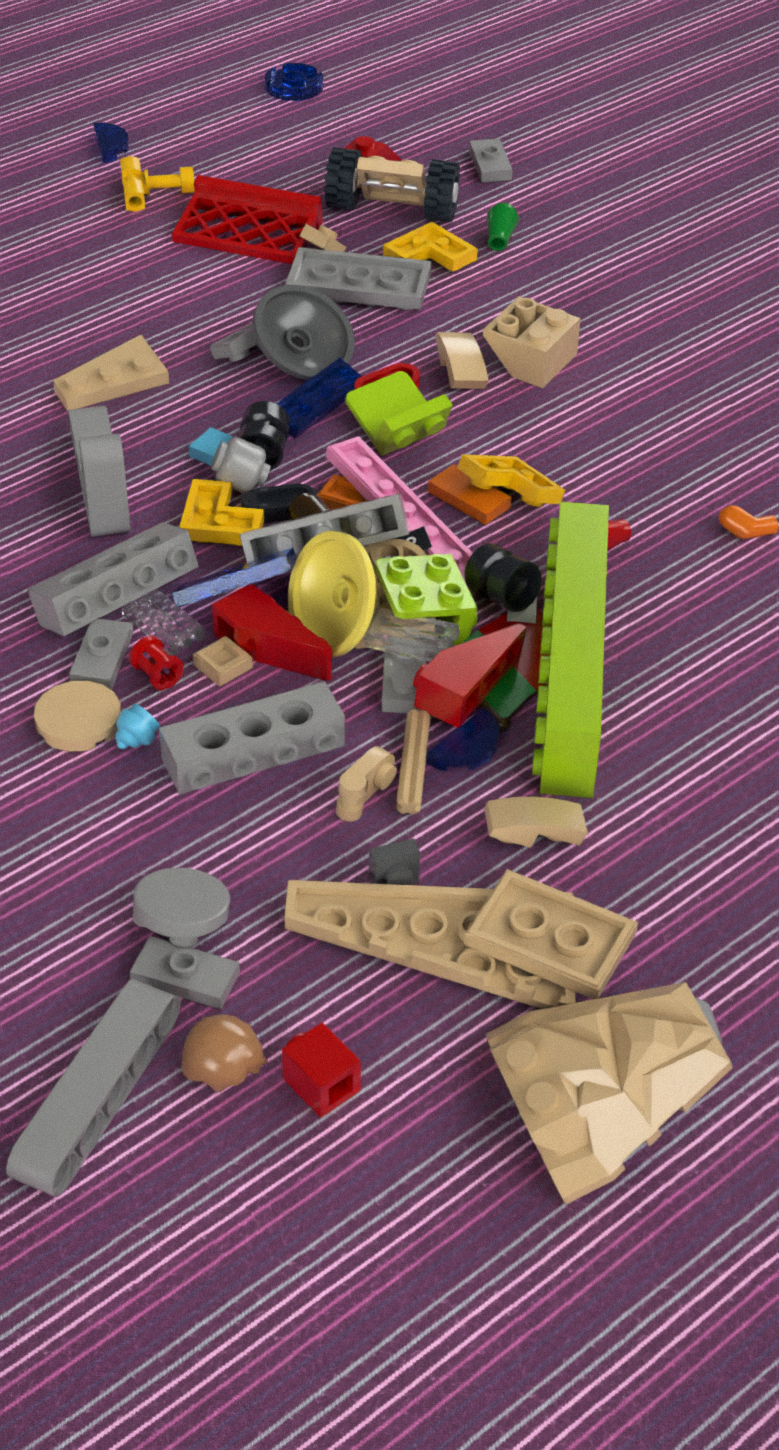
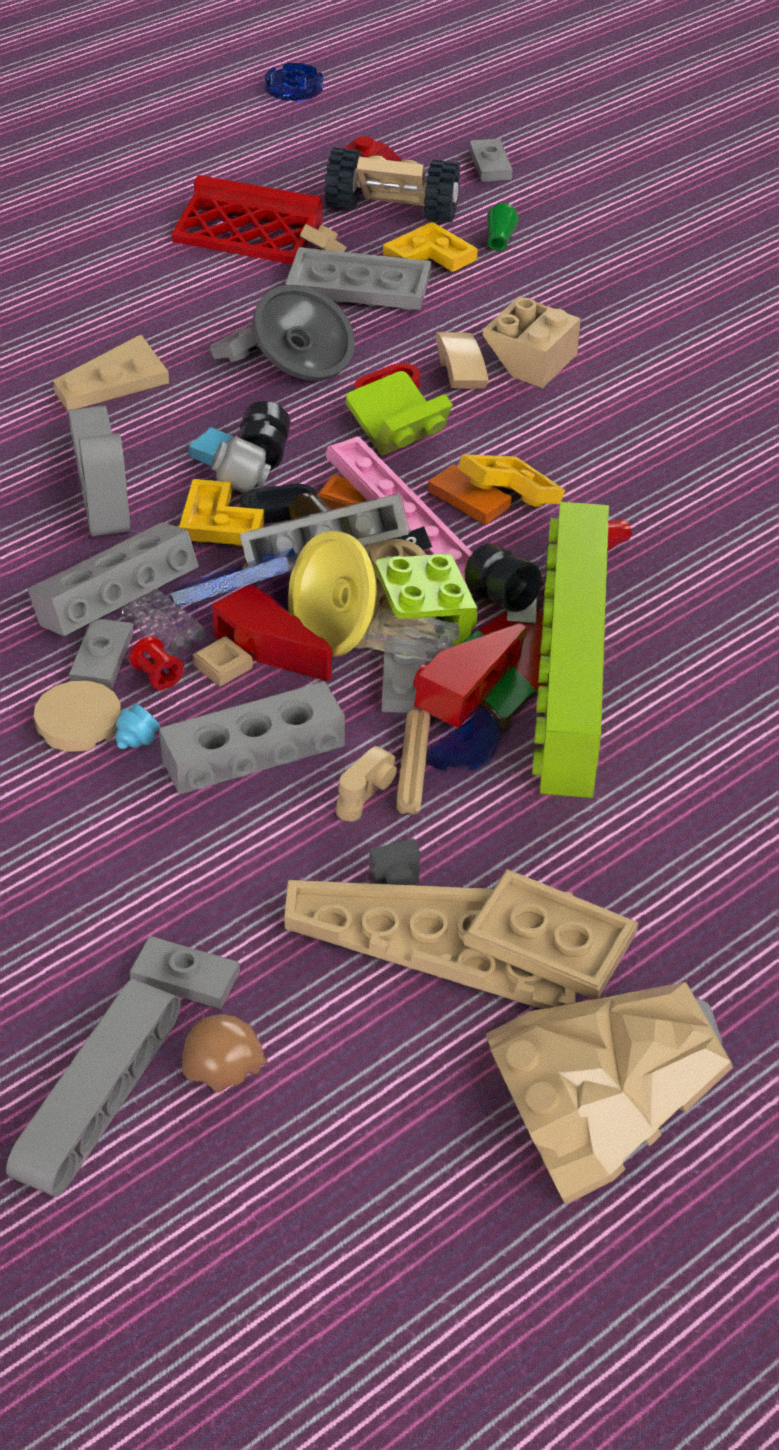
(110, 140): clear blue tile -> none
(139, 183): yellow bar -> none
(181, 904): light grey tile -> none
(319, 396): clear blue tile -> none
(321, 1069): red brick -> none
(524, 818): tan slope -> none
(745, 525): orange arm -> none

